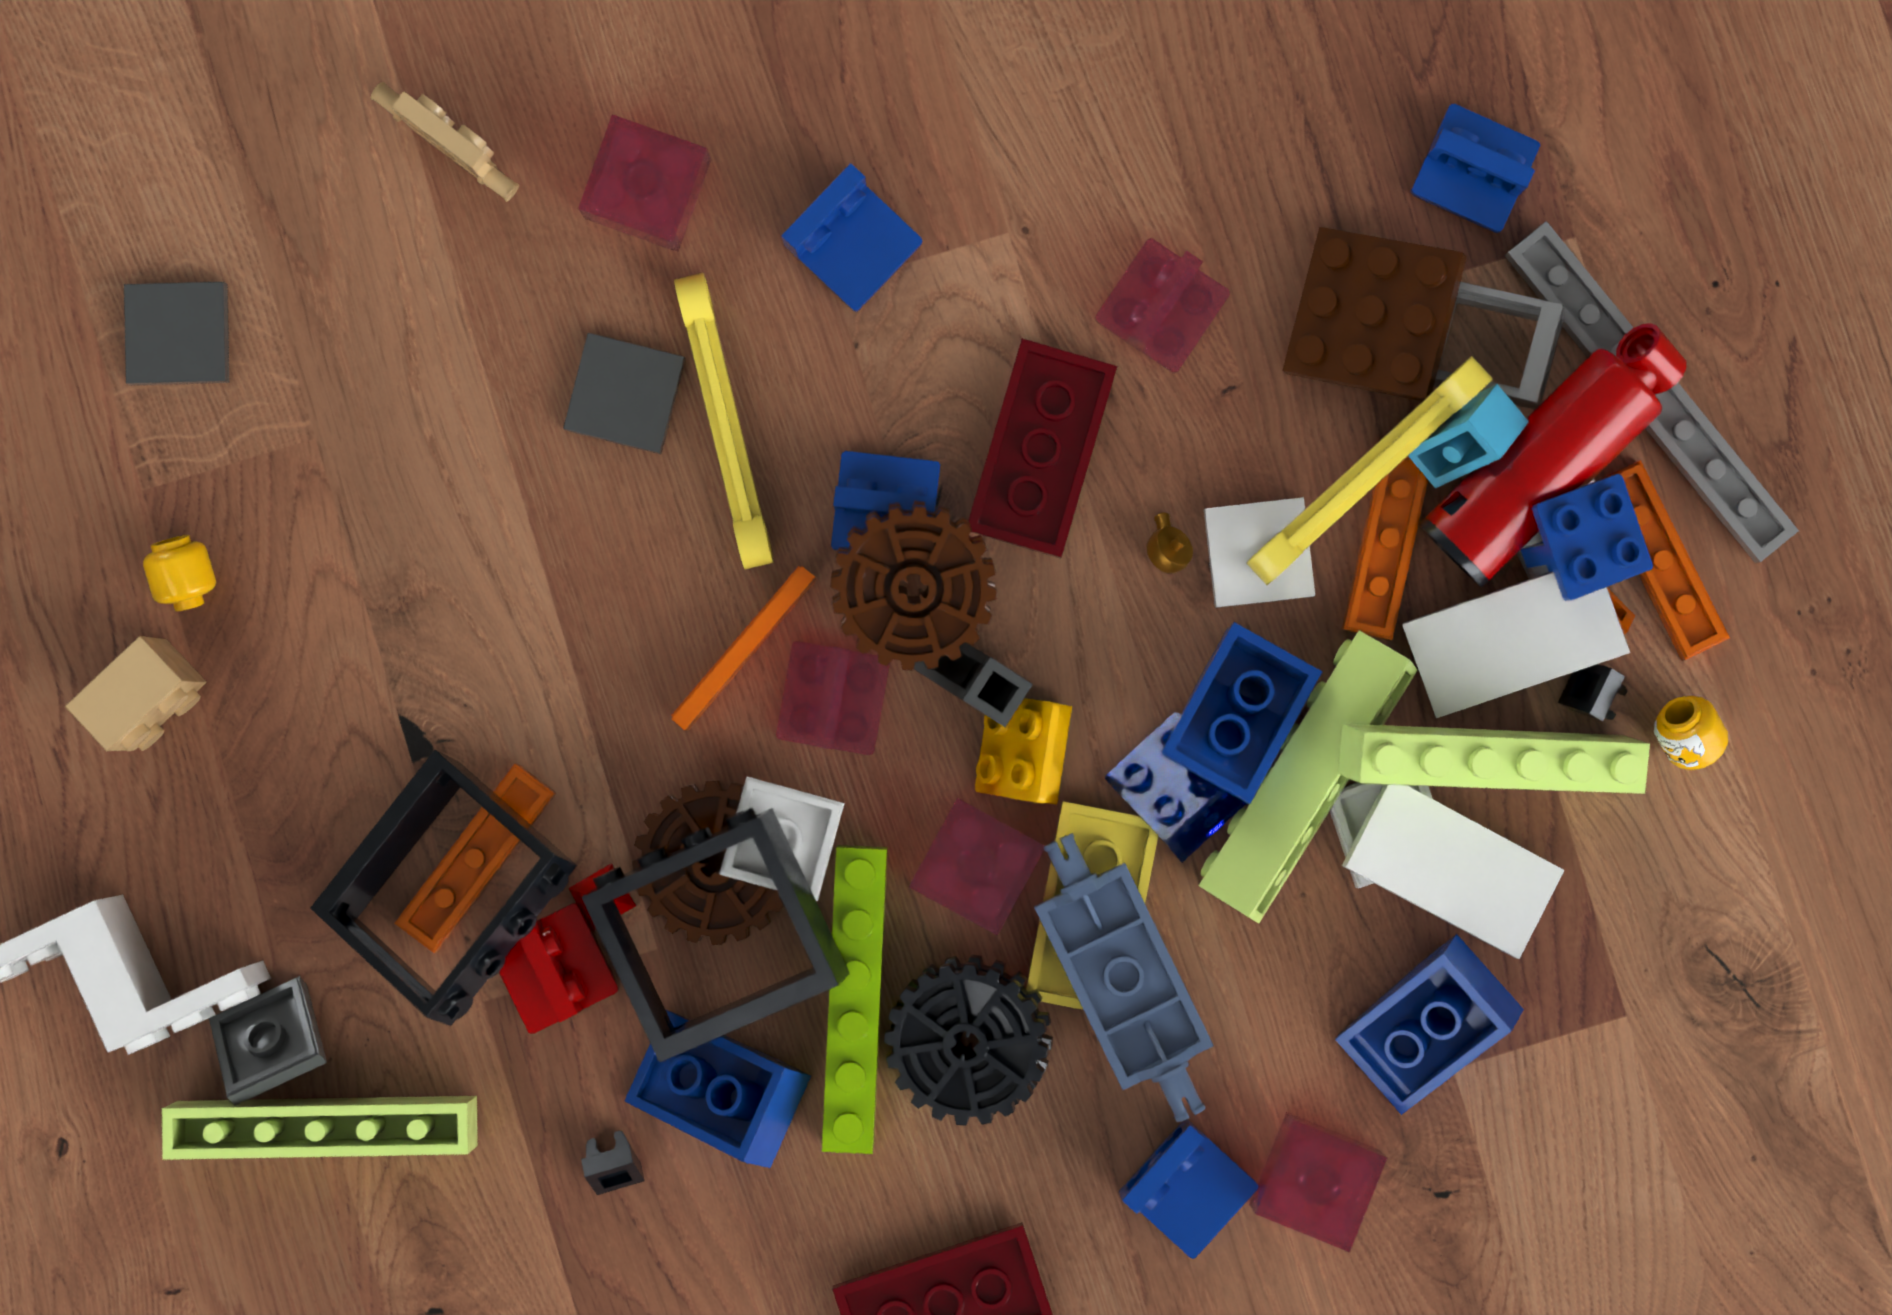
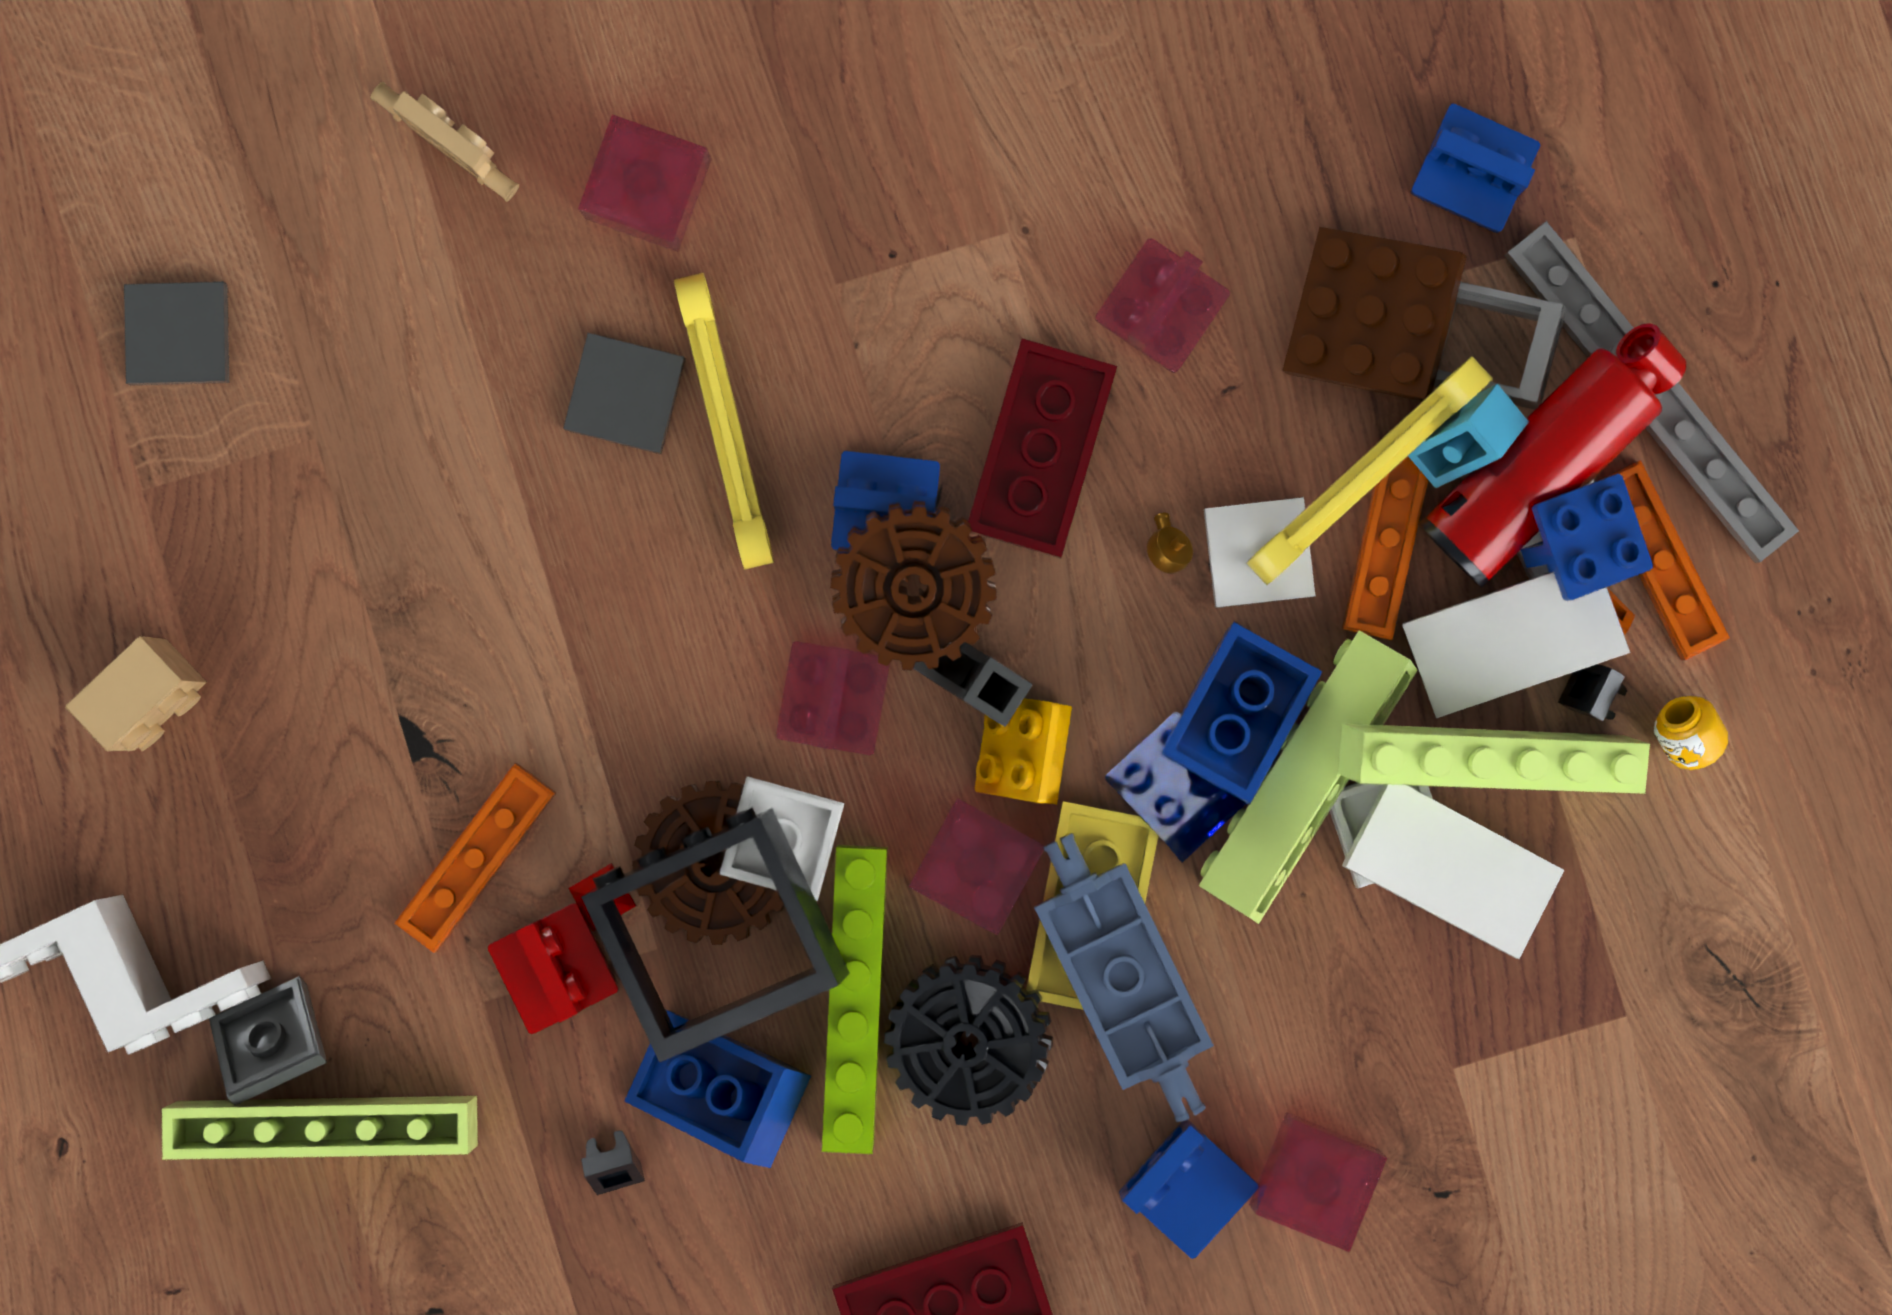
(179, 572): yellow head -> none
(389, 845): black window -> none
(743, 648): orange tile -> none
(851, 239): blue bracket -> none
(1430, 1024): blue slope -> none

